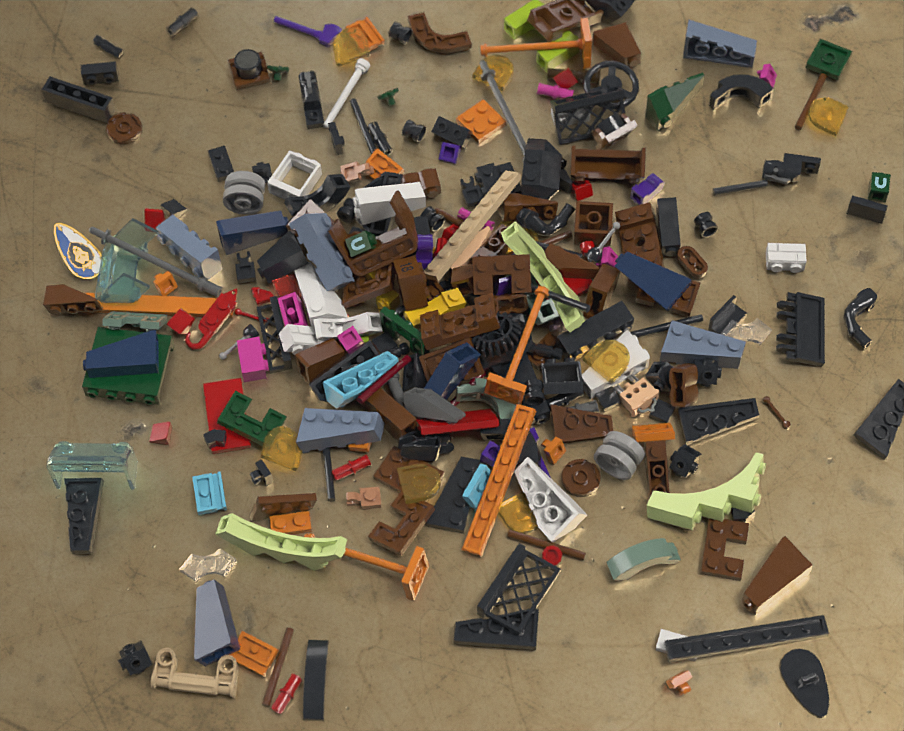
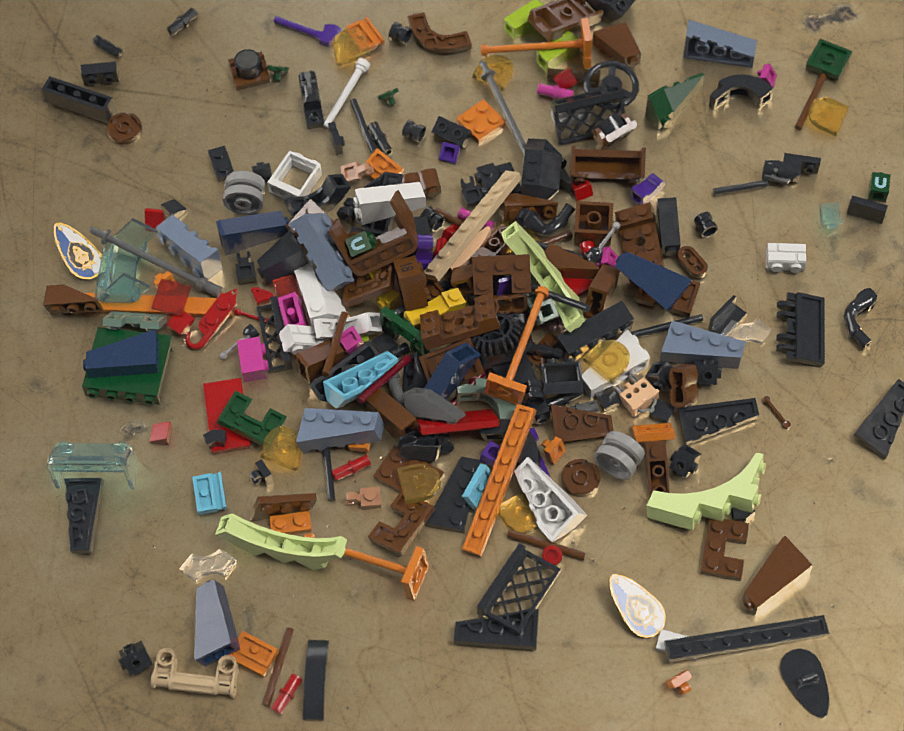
(171, 297): none -> clear red piece
(335, 343): none -> reddish brown bar
(637, 606): none -> shield
(641, 556): sand green arch -> none
(830, 215): none -> clear light blue bracket

